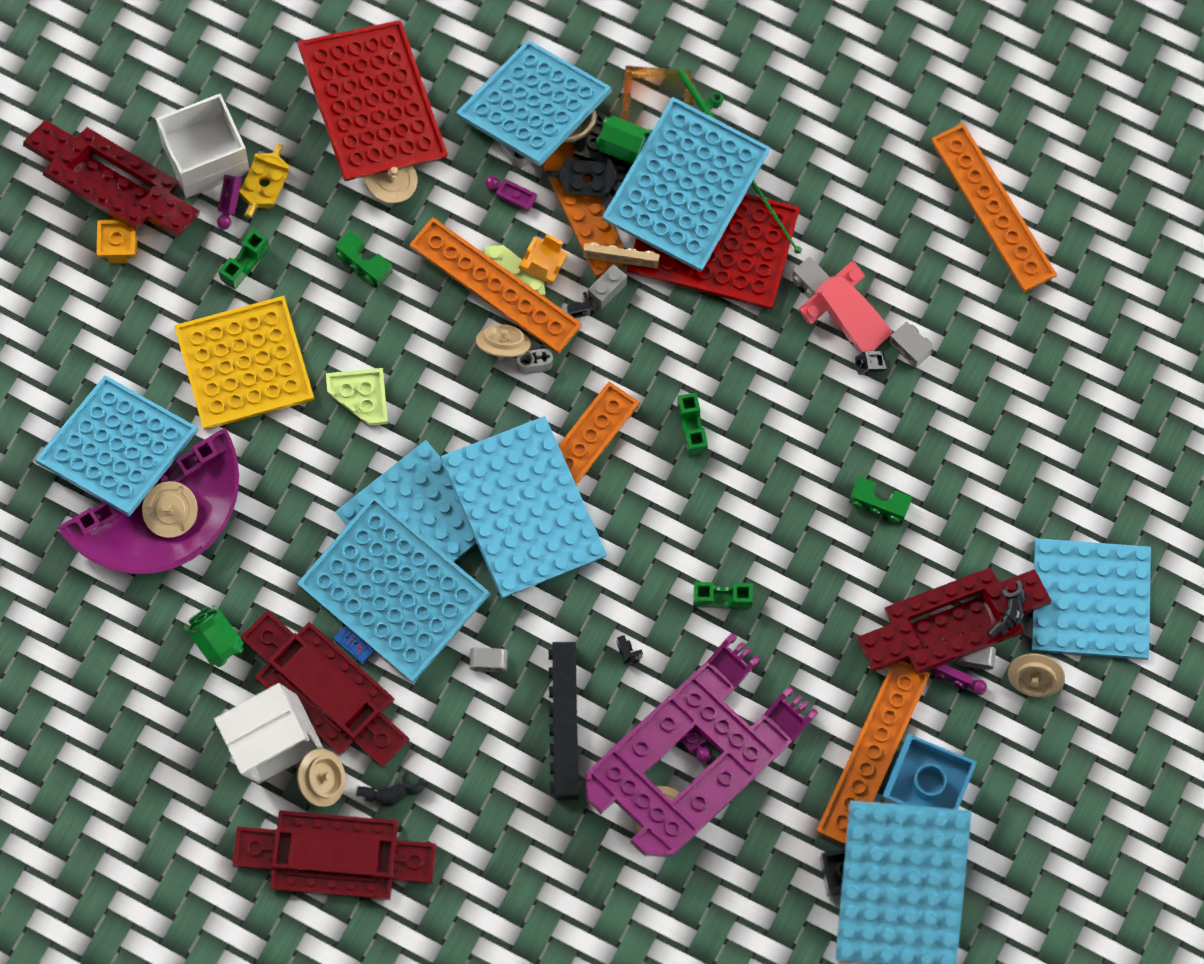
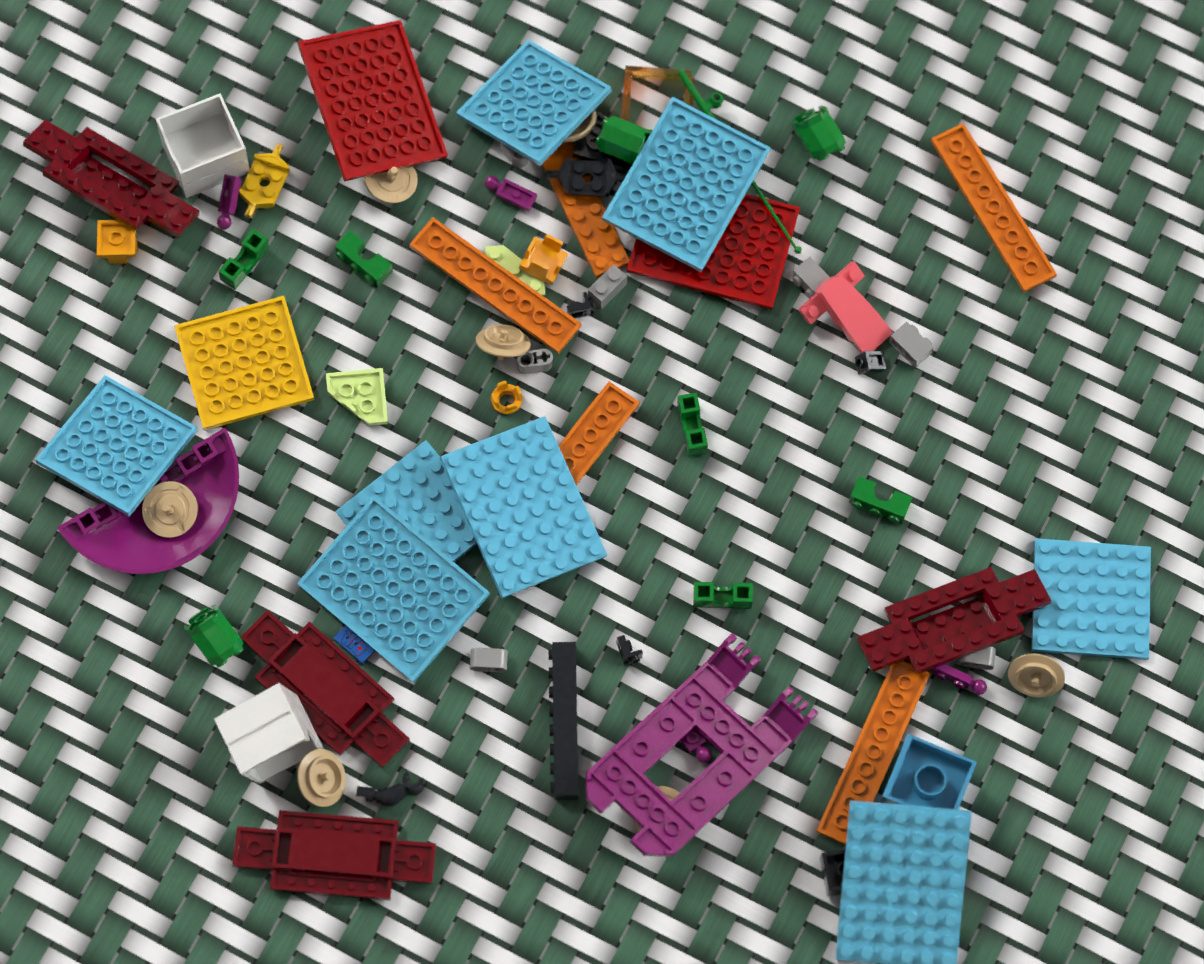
(503, 389): none -> light orange piece
(626, 256): tan plate -> none
(818, 133): none -> green brick
(1013, 613): black piece -> none

